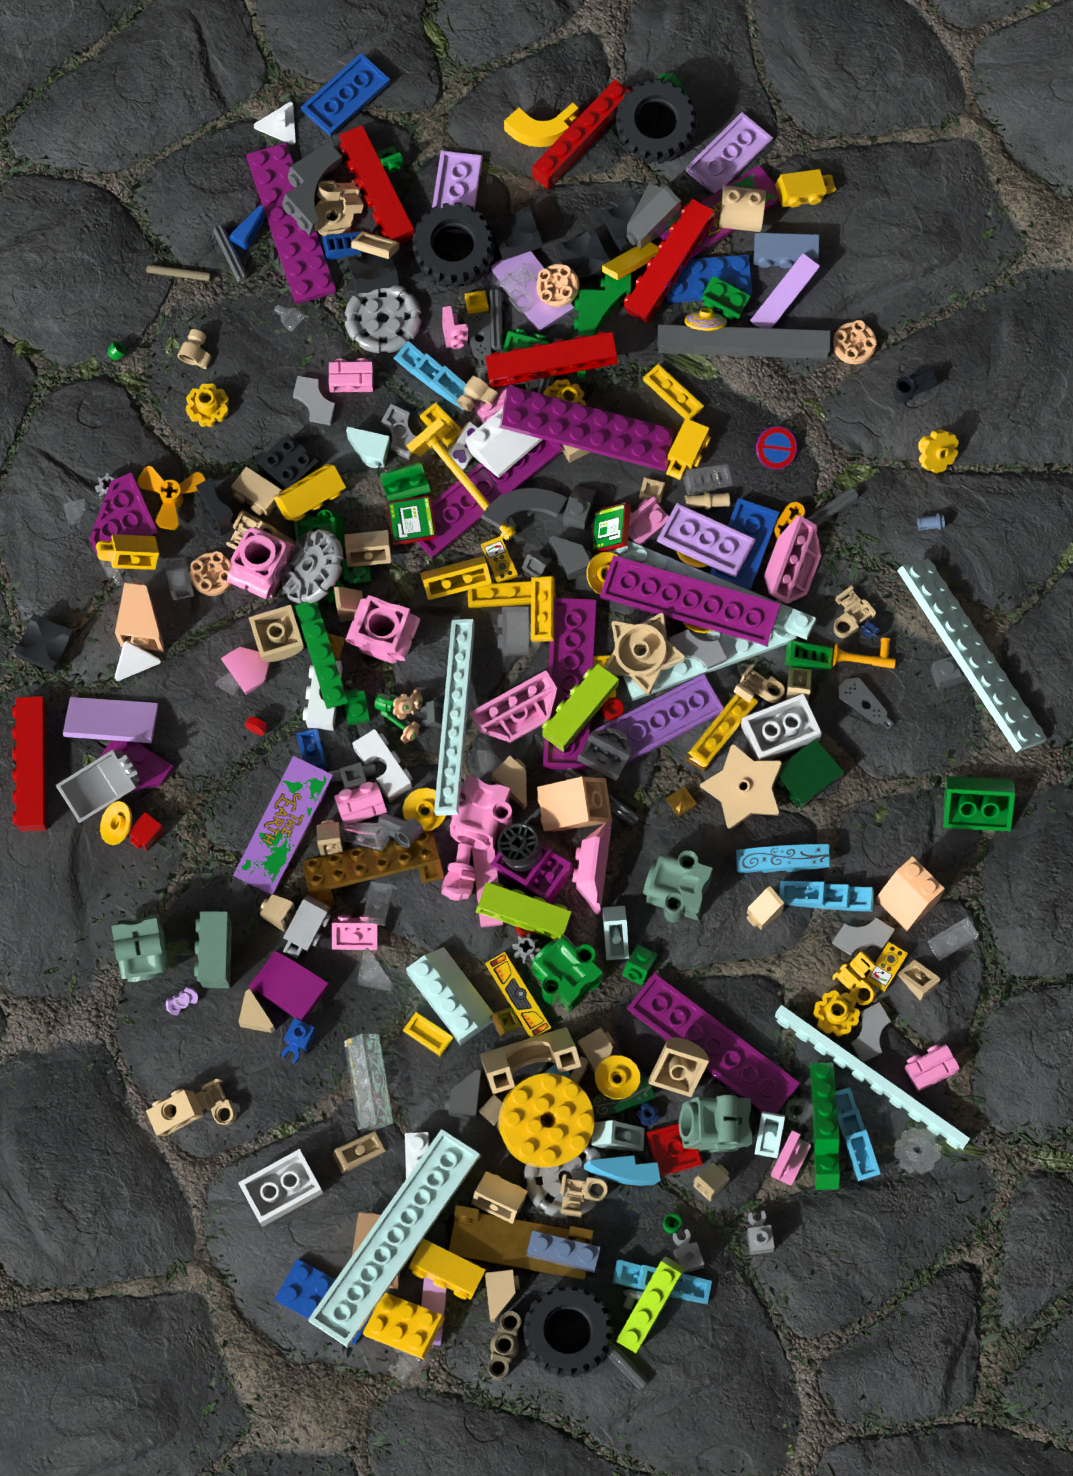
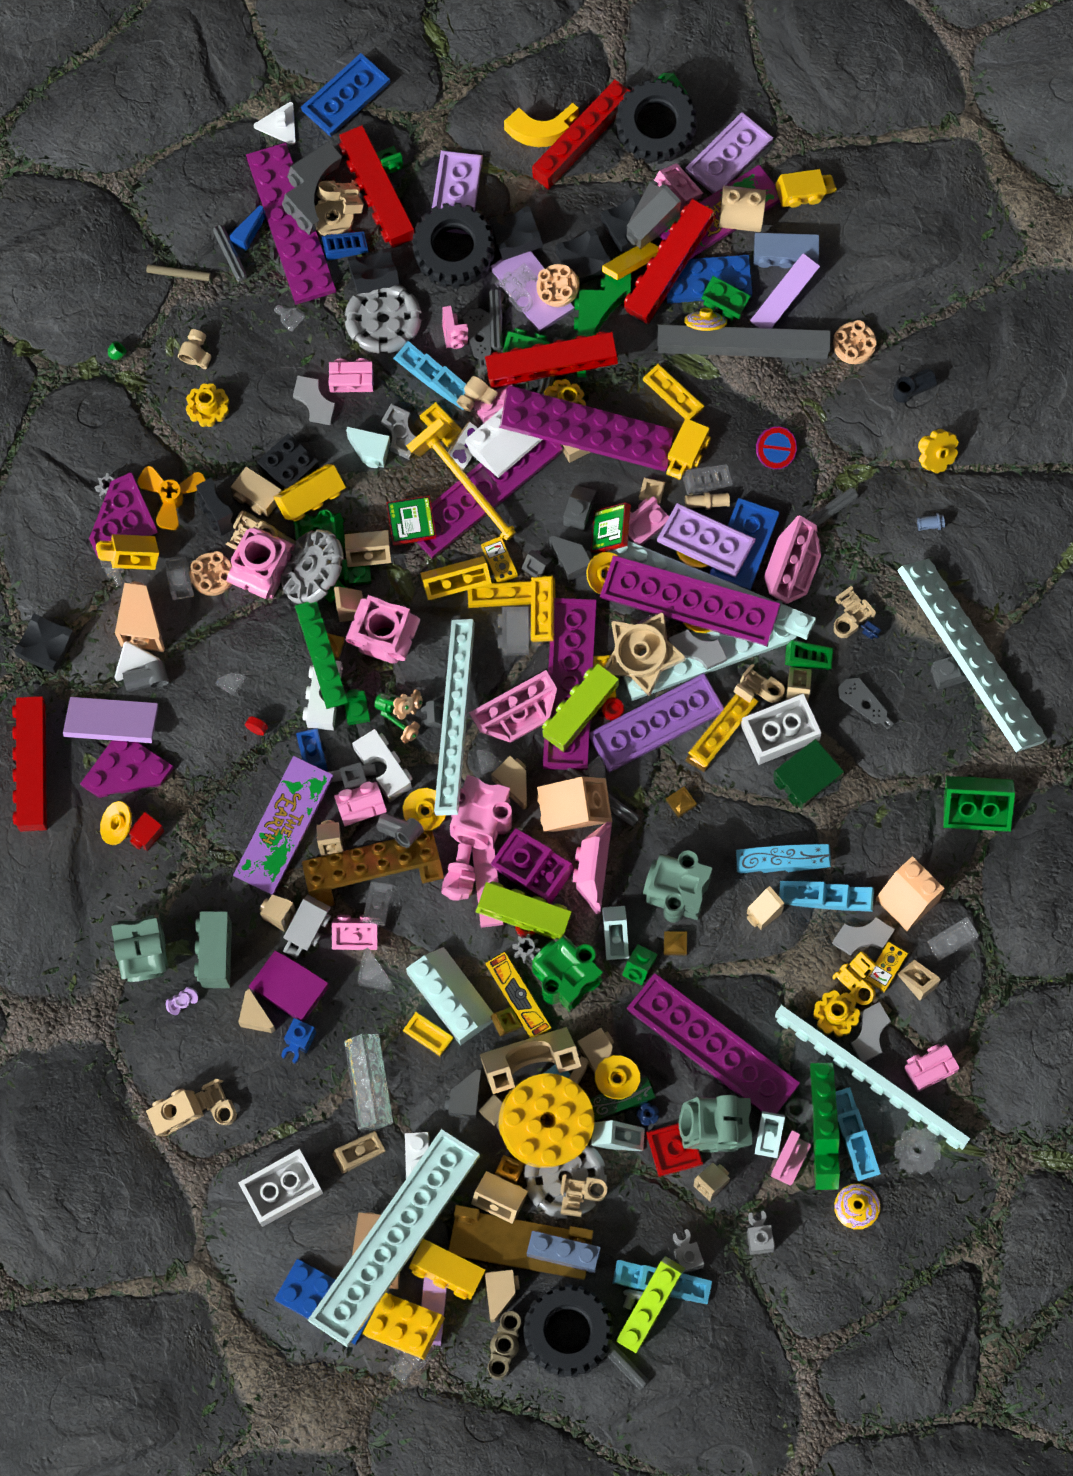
(74, 511): clear tile -> none
(99, 784): light grey piece -> none
(152, 675): none -> dark grey piece
(246, 668): bright pink slope -> none
(276, 634): tan brick -> none
(365, 834): clear slope -> none
(375, 245): tan tile -> none
(404, 482): green bracket -> none
(476, 302): yellow tile -> none
(509, 1169): none -> pearl gold tile
(520, 500): dark grey tile -> none
(520, 847): pearl dark grey wheel -> none
(606, 752): flat silver slope -> none
(624, 1170): medium azure slope -> none
(675, 943): none -> pearl gold tile
(677, 1225): green hinge -> none
(679, 184): none -> bright pink bracket
(679, 1066): tan brick -> none
(757, 797): tan plate -> none
(785, 517): light orange beam -> none
(853, 1217): none -> dish
(882, 661): light orange piece -> none

